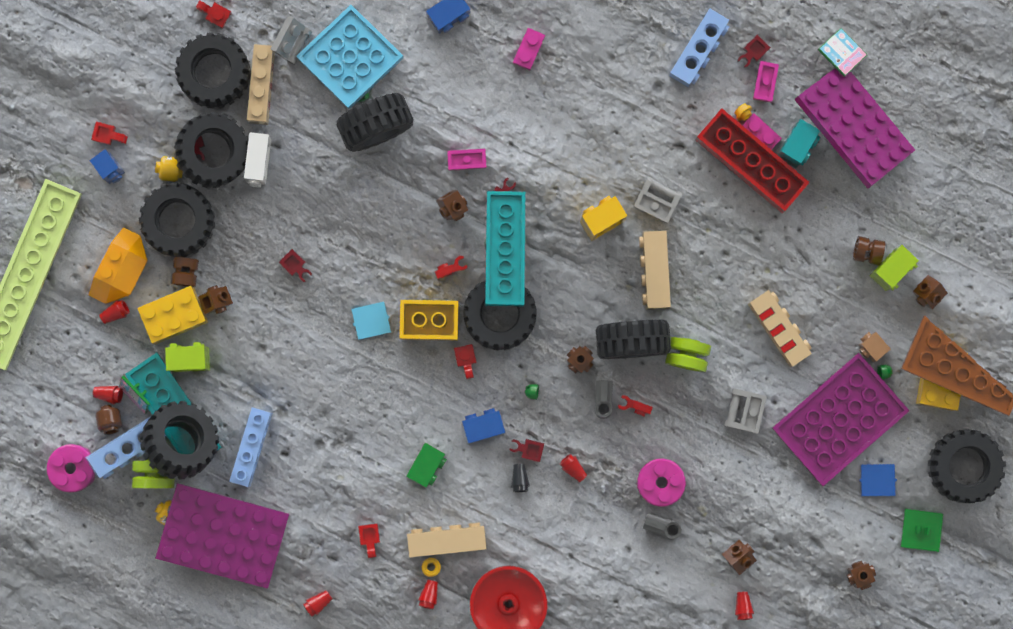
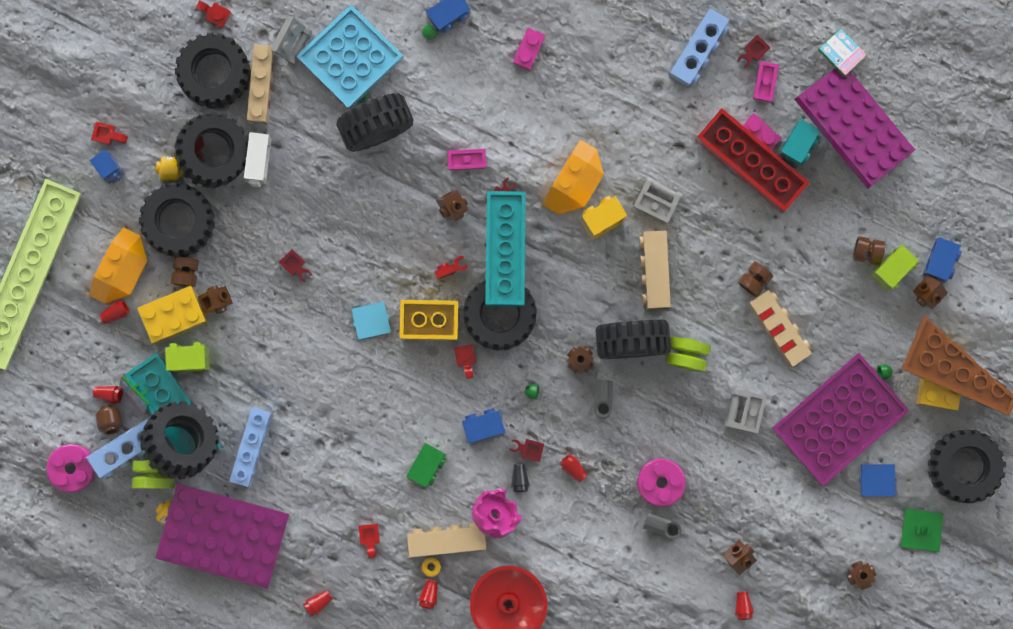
(429, 32): none -> green hinge
(505, 510): none -> dark pink plate
(575, 181): none -> light orange wedge
(640, 408): red plate -> none
(743, 112): yellow plate -> none
(752, 285): none -> reddish brown wheel
(873, 346): medium nougat brick -> none
(942, 260): none -> blue brick

